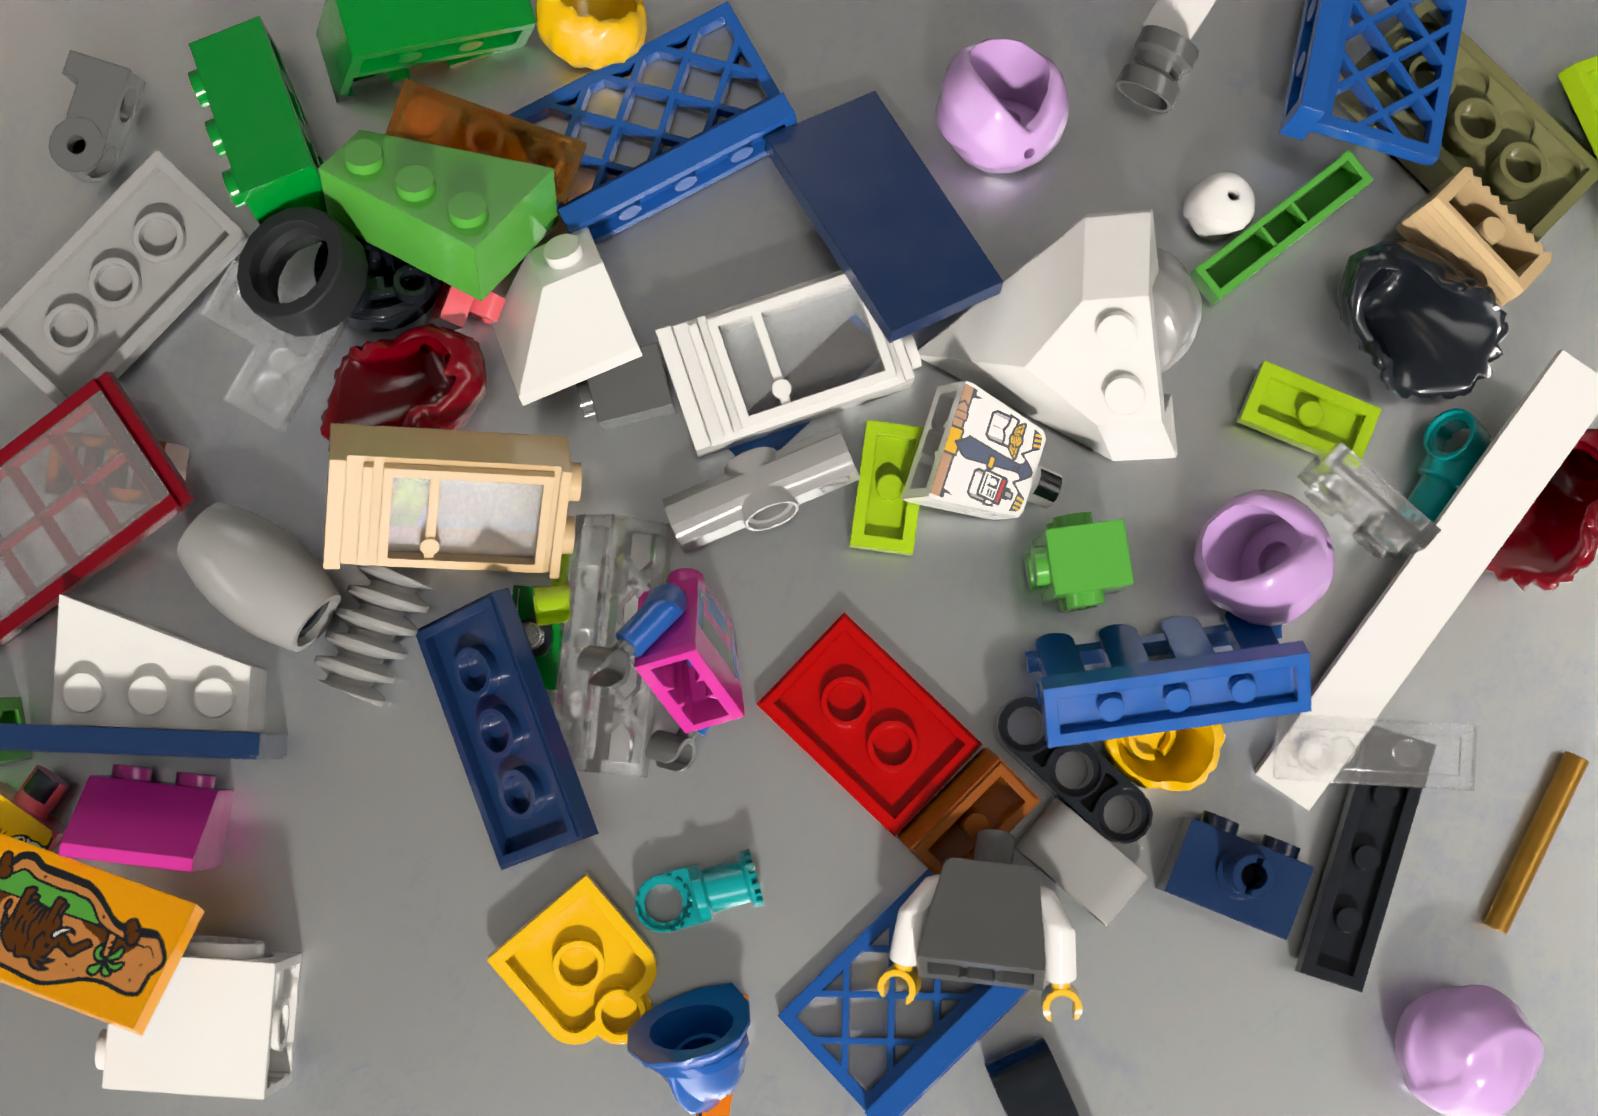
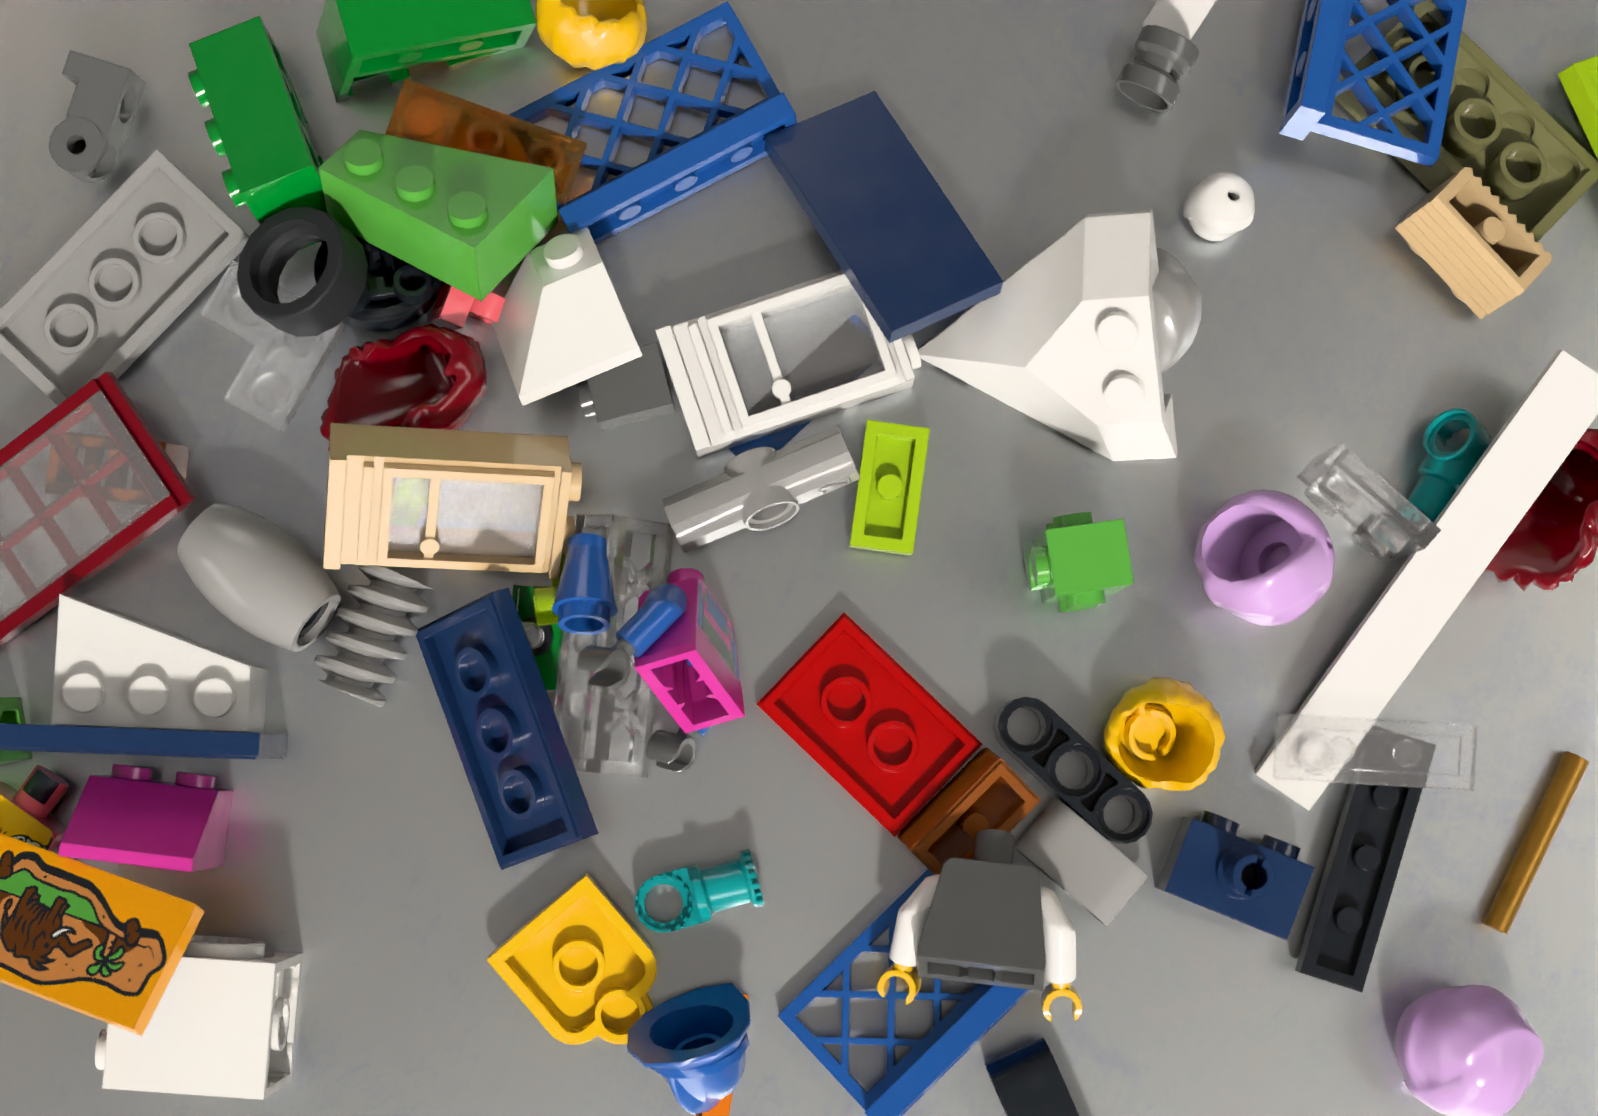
(585, 589): none -> blue cone
(979, 457): white torso -> none
(1002, 105): lavender piece -> none
(1170, 694): blue fence -> none
(1281, 228): bright green piece -> none
(1306, 412): lime plate -> none
(1420, 320): black piece -> none

